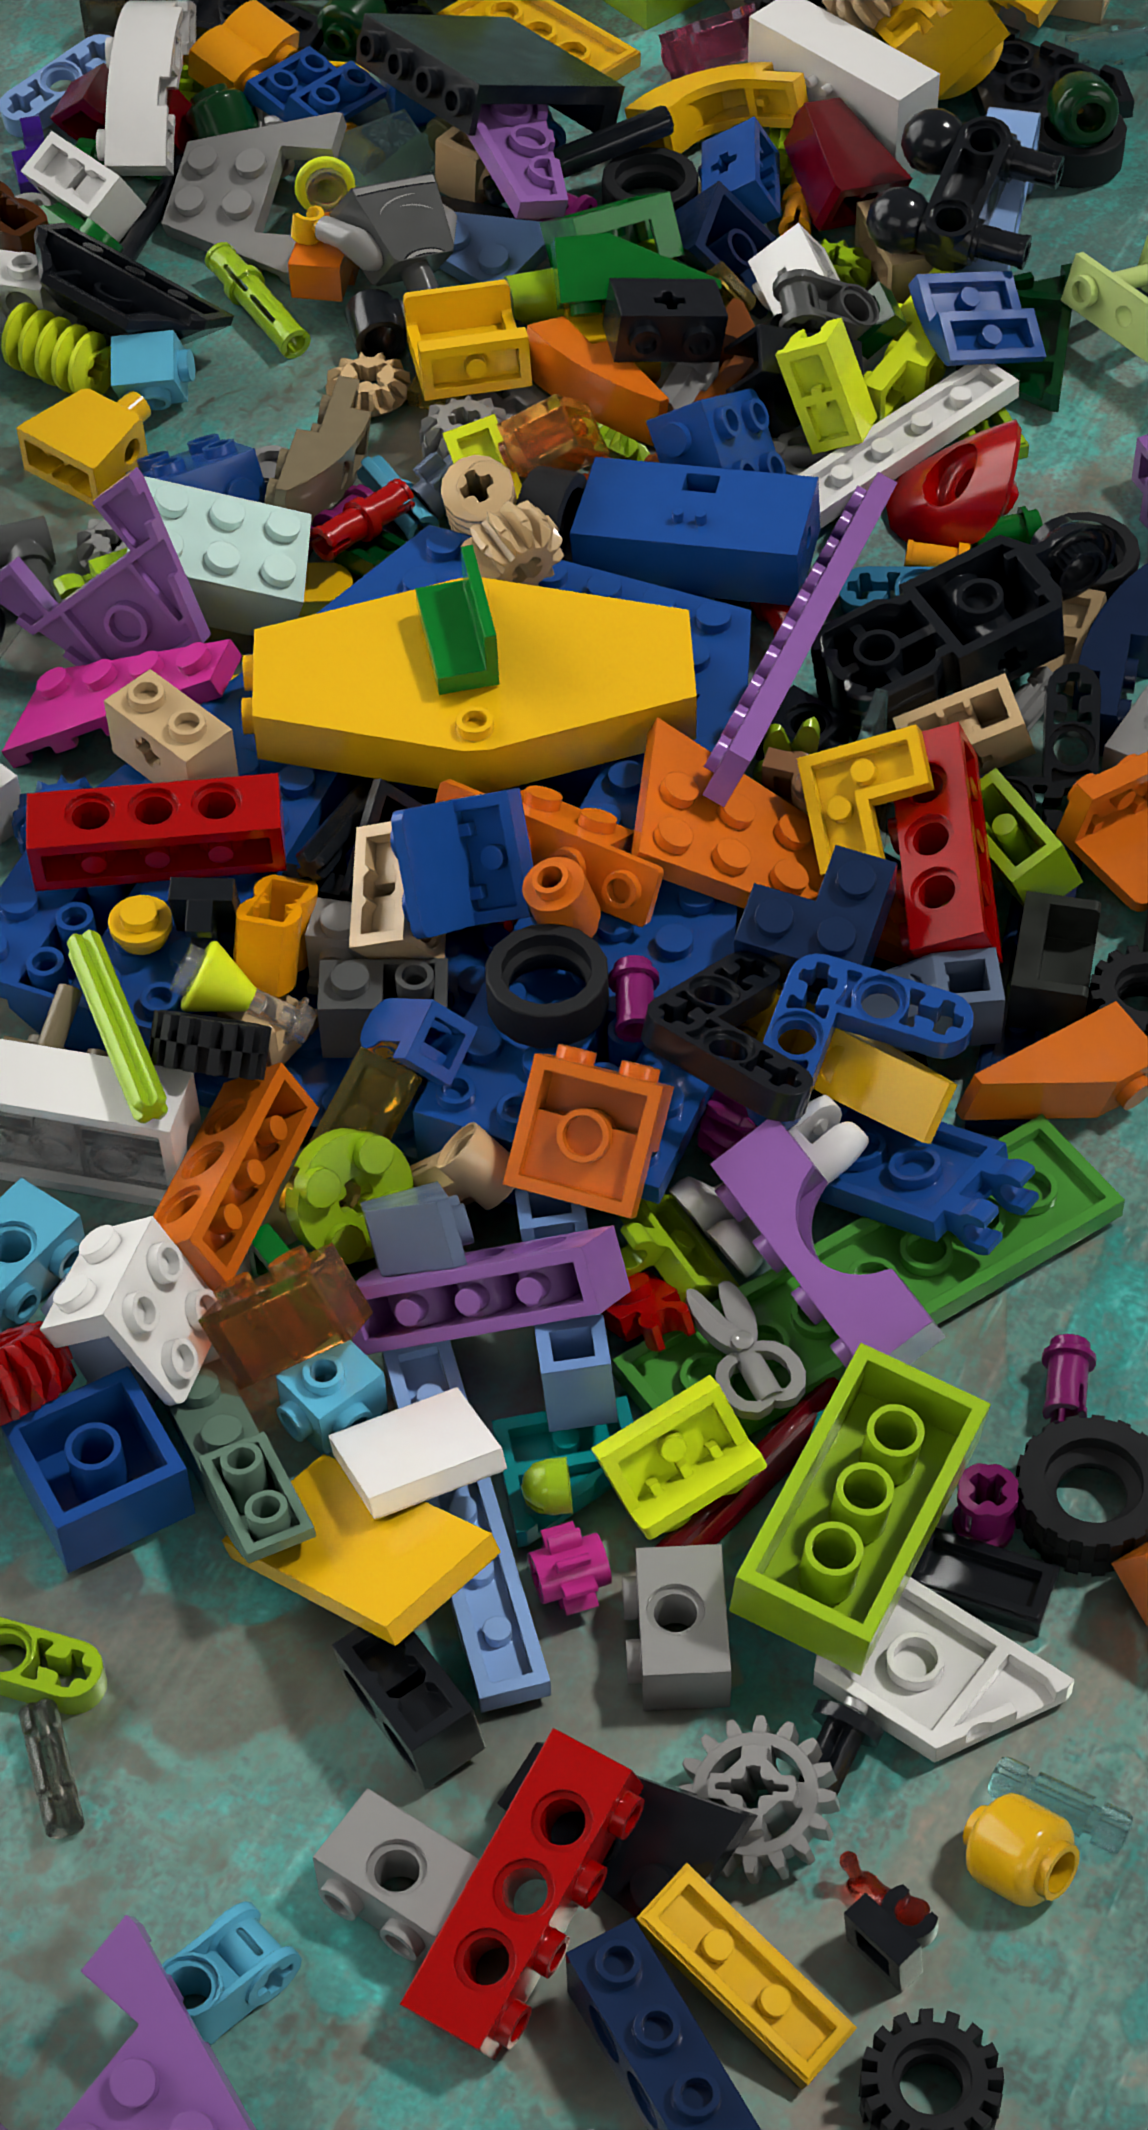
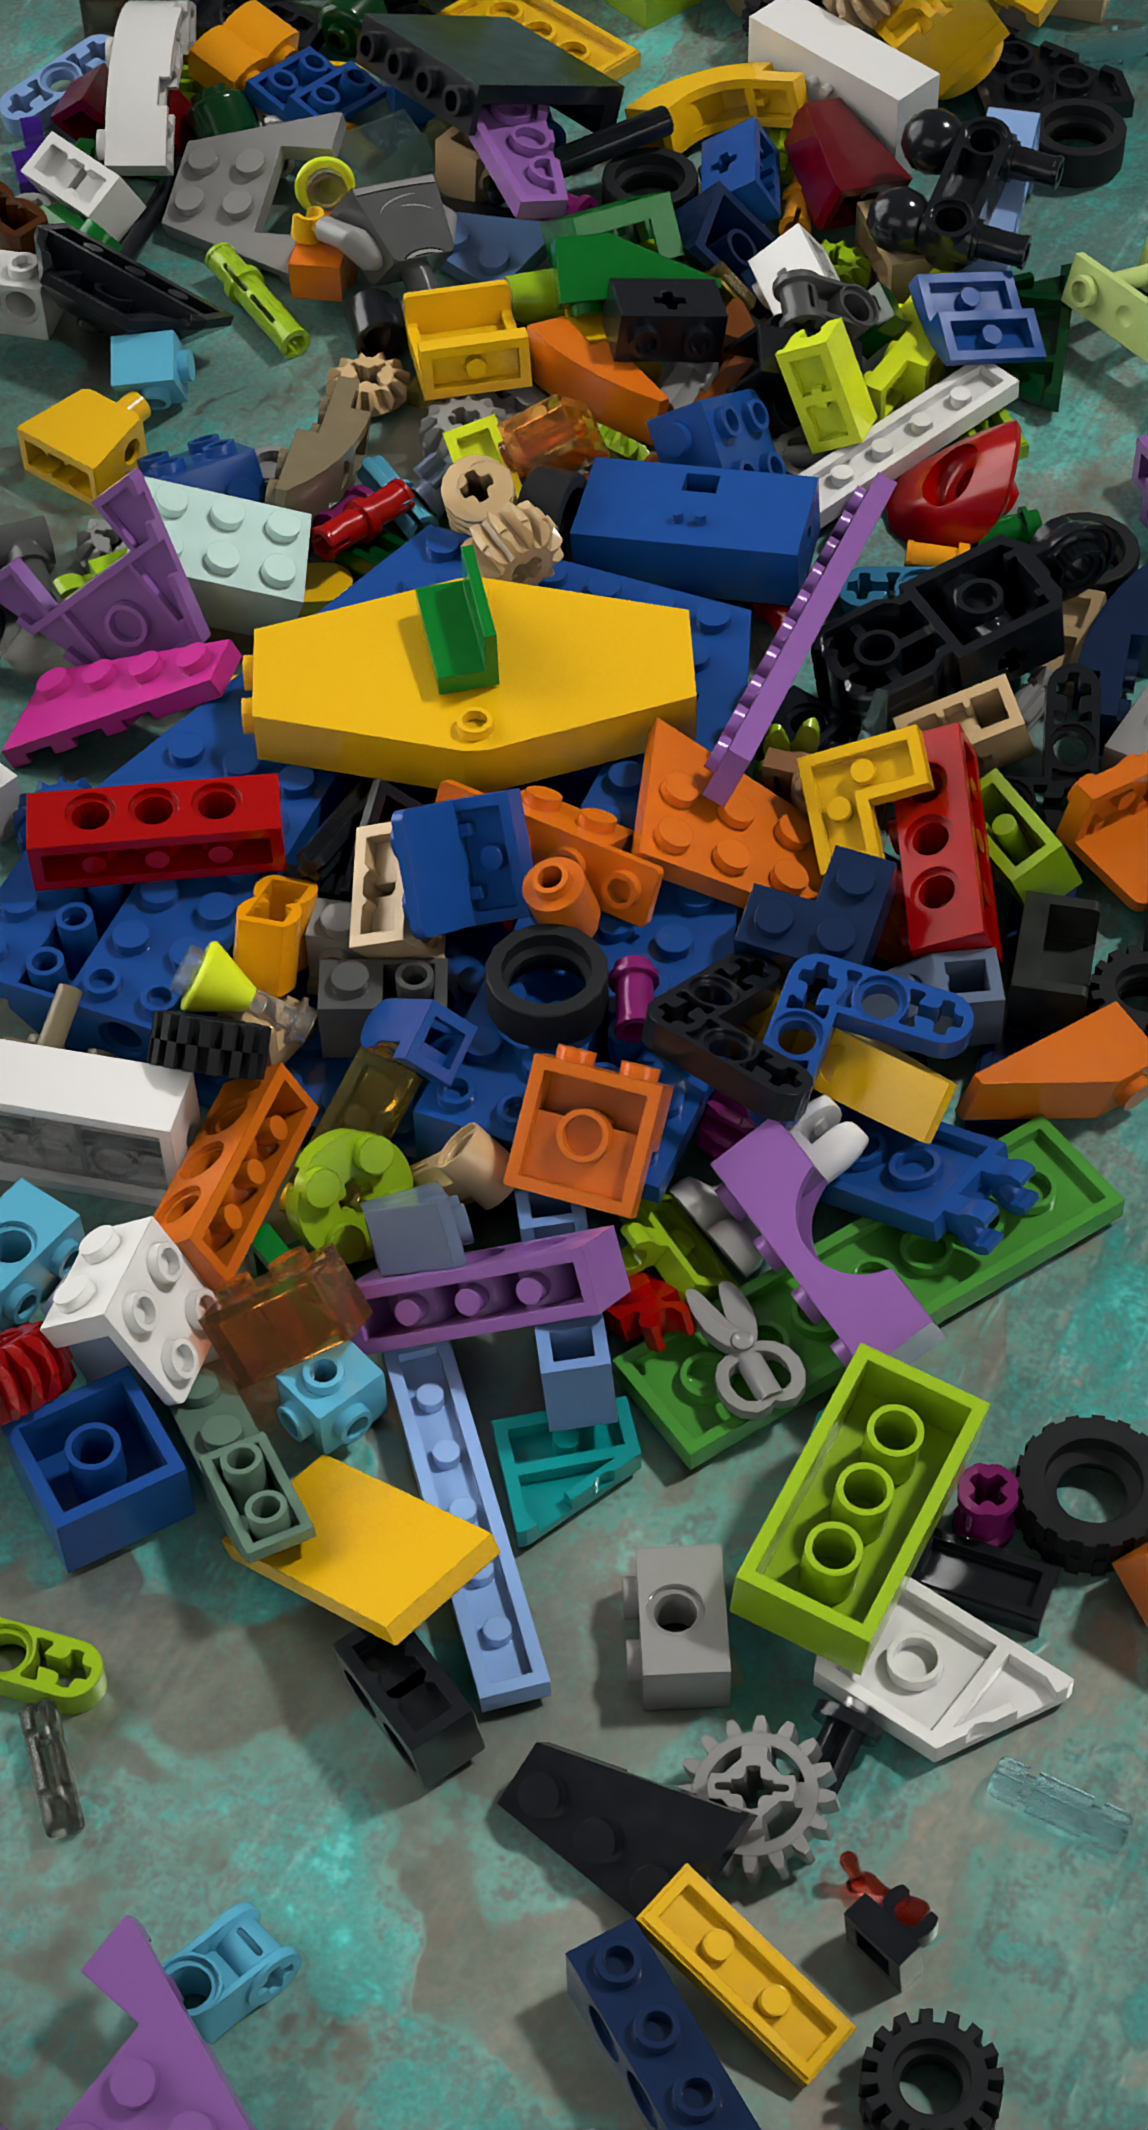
(56, 350): neon yellow piece -> none
(117, 1027): lime axle -> none
(140, 924): yellow plate -> none
(168, 733): tan brick -> none
(203, 907): black tile -> none
(384, 1843): light grey brick -> none
(417, 1453): white tile -> none
(548, 1487): lime hinge -> none
(560, 1781): red brick -> none
(569, 1568): dark pink gear -> none
(679, 1458): neon yellow bracket -> none
(707, 42): clear pink brick -> none
(781, 1452): dark red axle -> none
(1020, 1850): yellow head -> none
(1068, 1368): magenta pin -> none
(1082, 108): dark green head -> none

